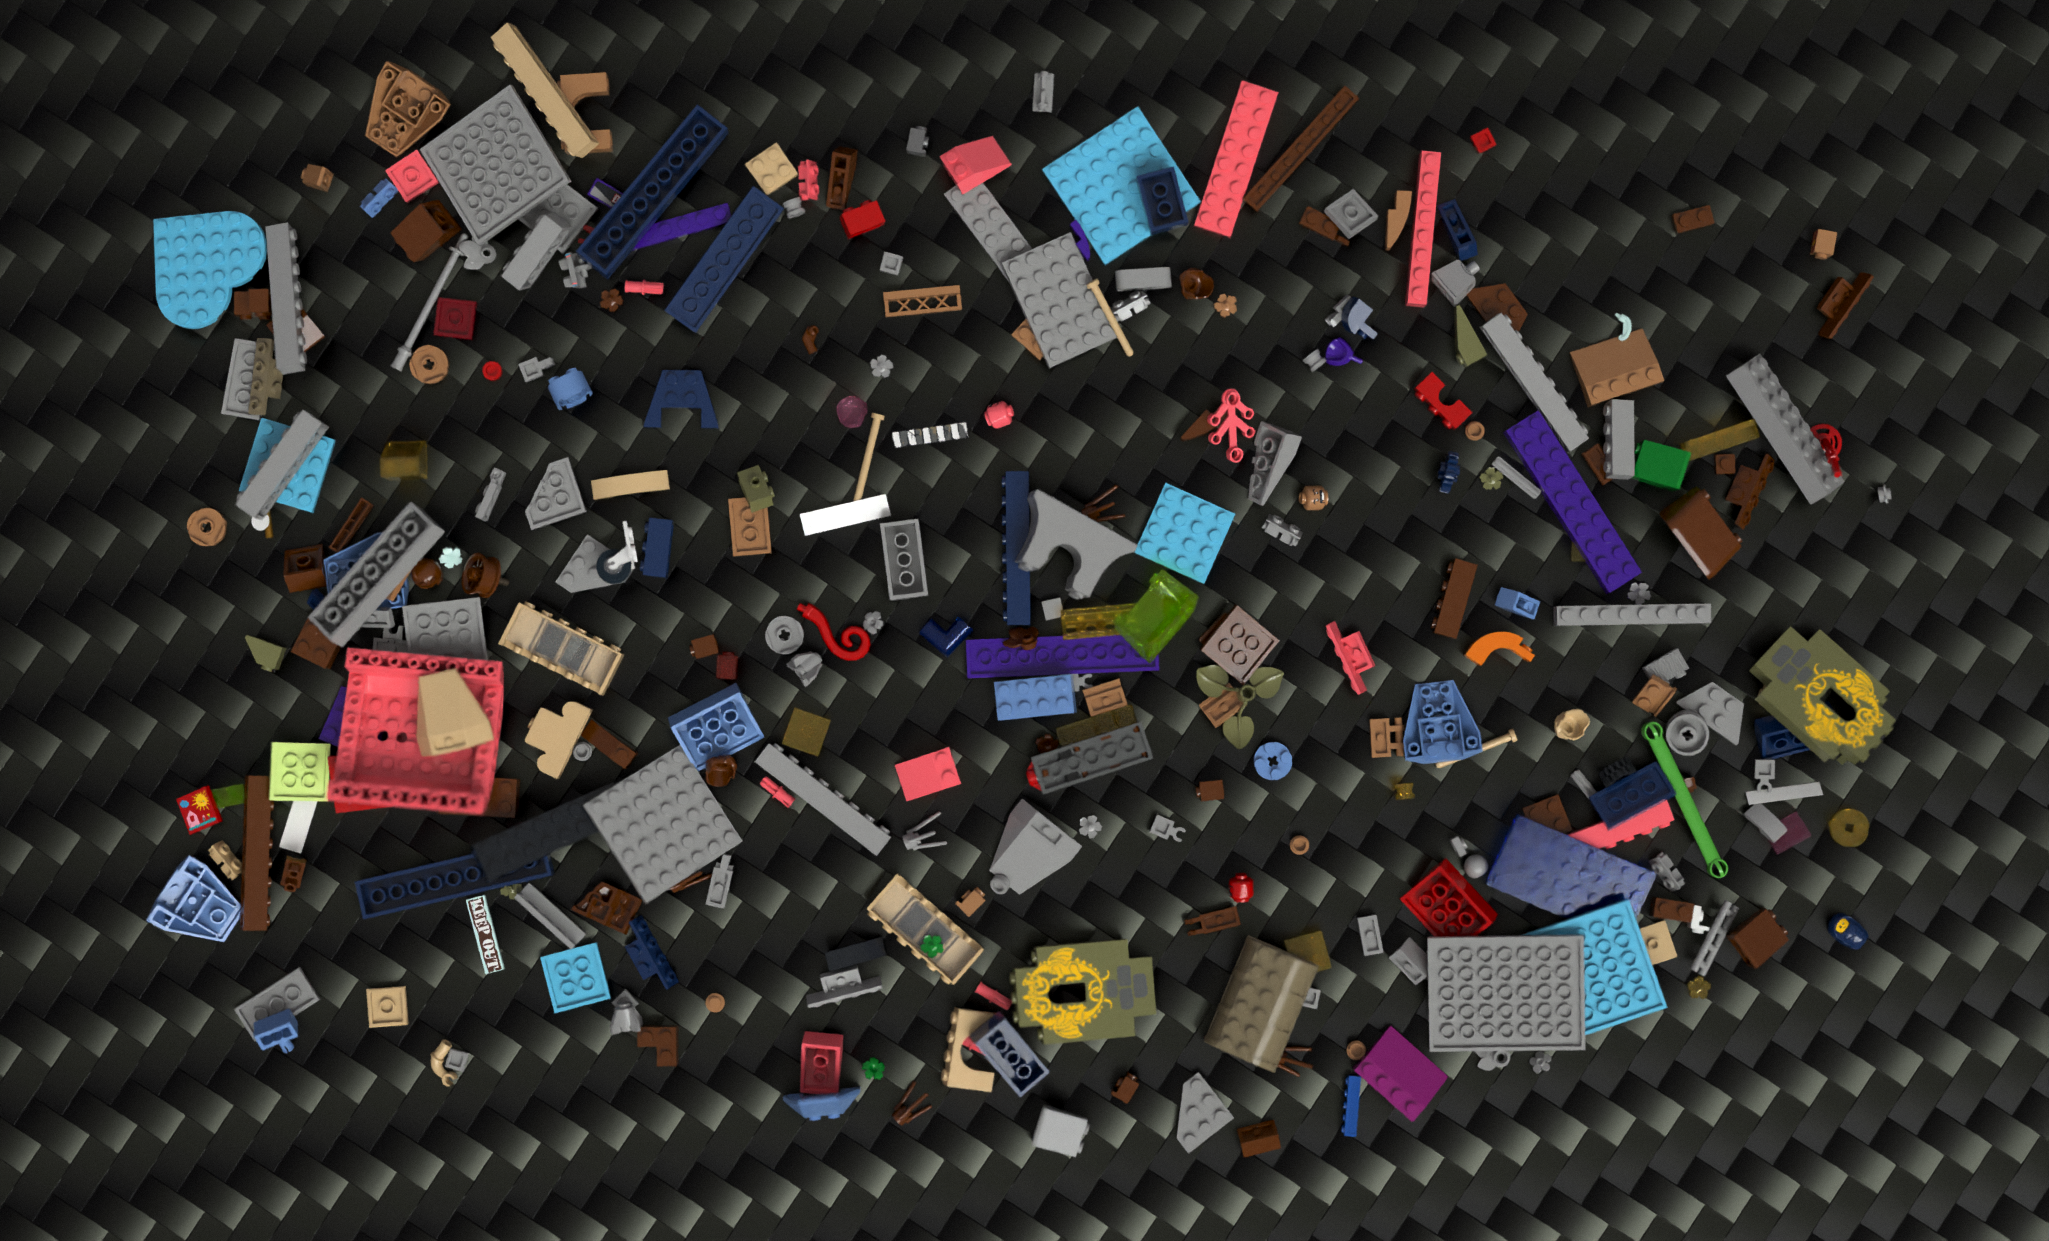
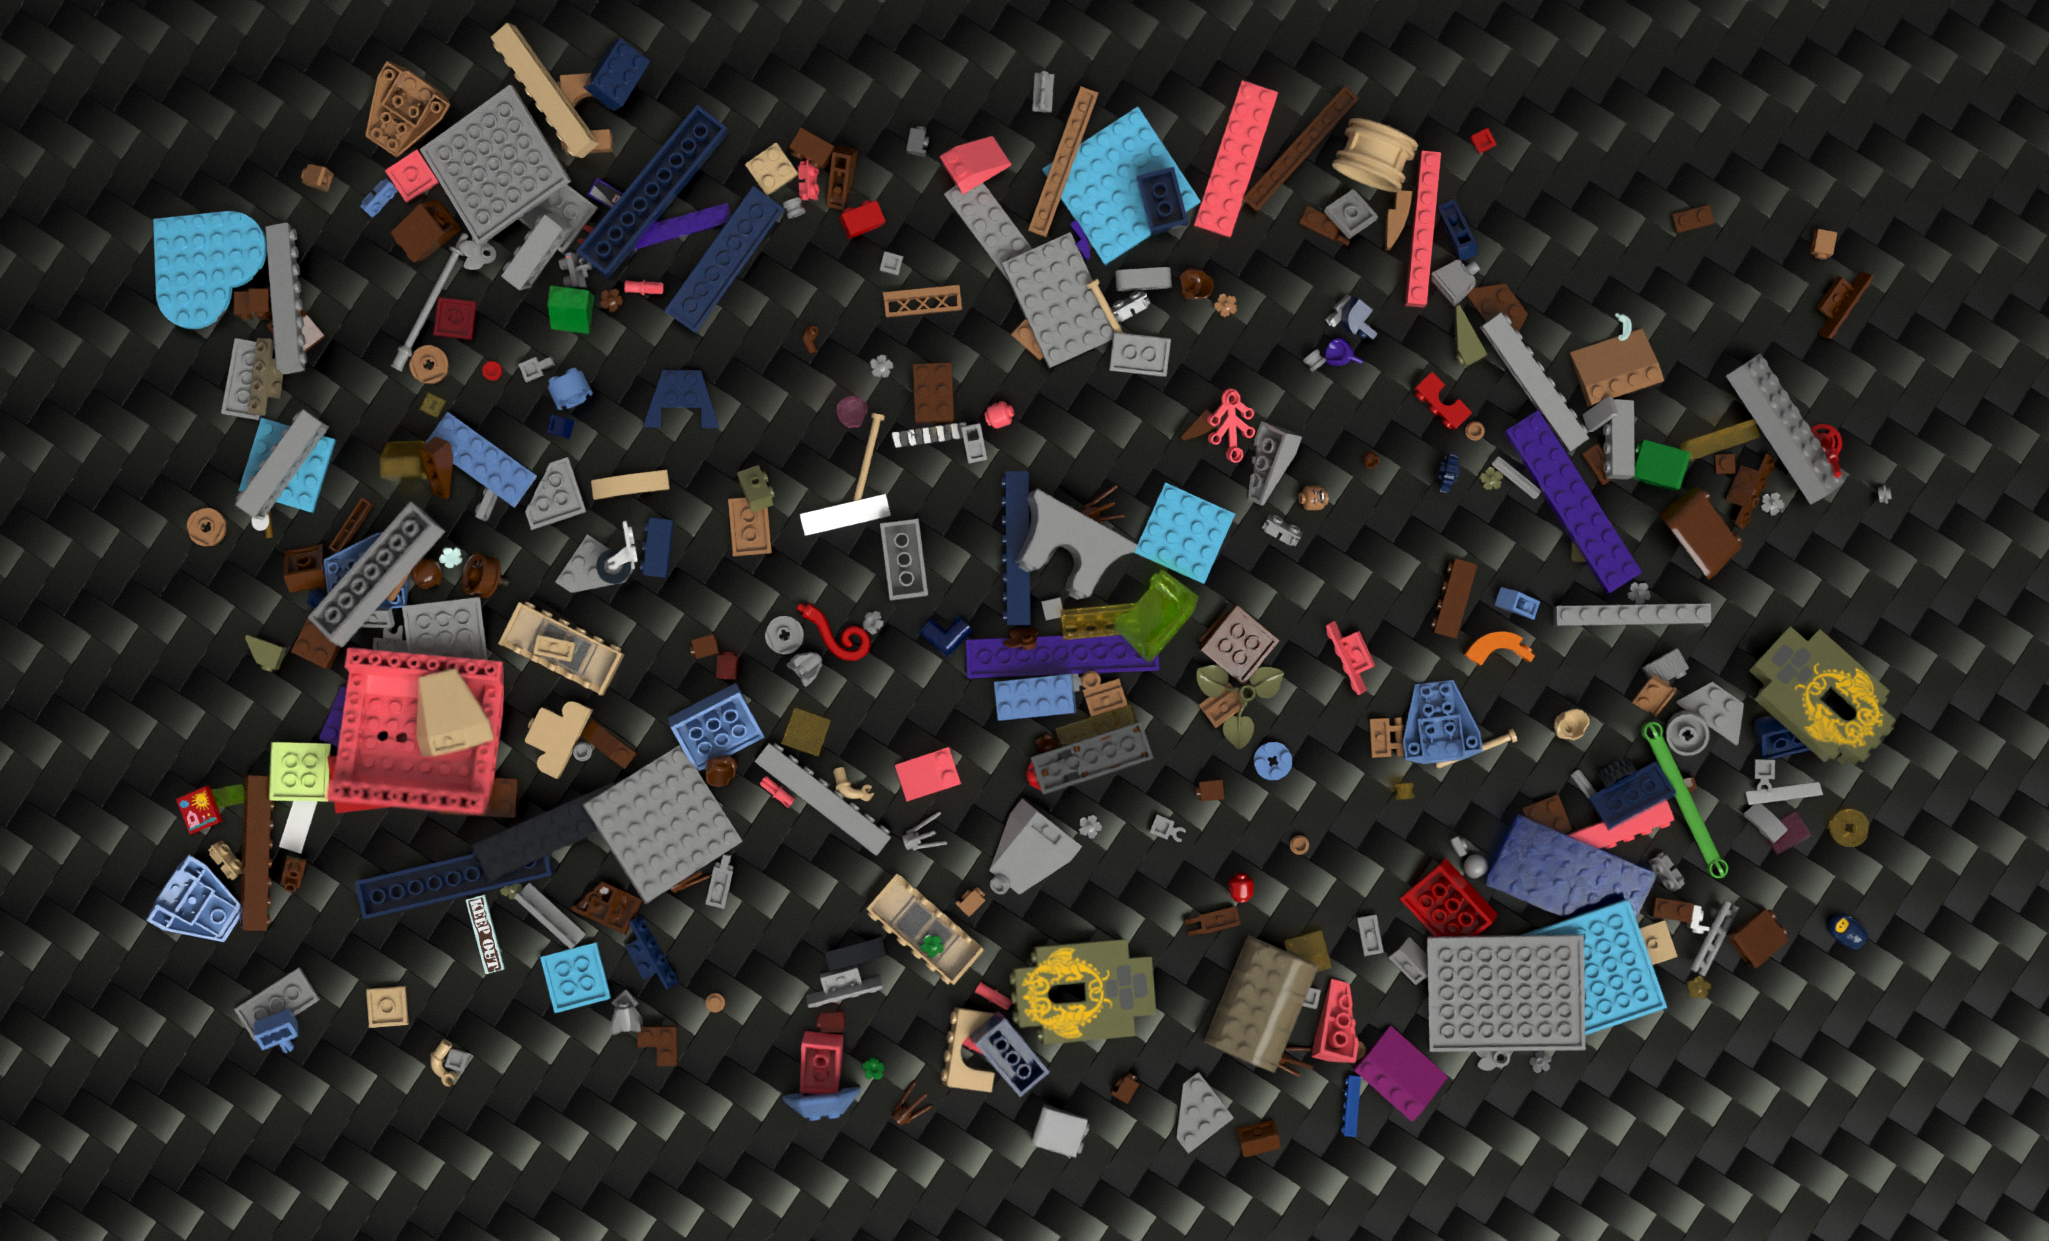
(432, 405): none -> clear yellow tile
(438, 465): none -> reddish brown slope
(484, 460): none -> medium blue plate
(554, 648): none -> tan plate
(560, 426): none -> clear blue slope
(570, 309): none -> green slope
(616, 74): none -> dark blue brick
(811, 148): none -> reddish brown slope
(831, 1021): none -> clear red brick
(845, 788): none -> tan piece
(933, 393): none -> reddish brown brick
(974, 443): none -> light grey brick
(1063, 161): none -> medium nougat plate
(1090, 680): none -> medium nougat plate
(1139, 354): none -> light grey tile
(1335, 1032): none -> coral wedge
(1371, 460): none -> reddish brown hinge
(1375, 155): none -> tan wheel
(1600, 414): none -> light grey tile
(1772, 503): none -> light grey plant

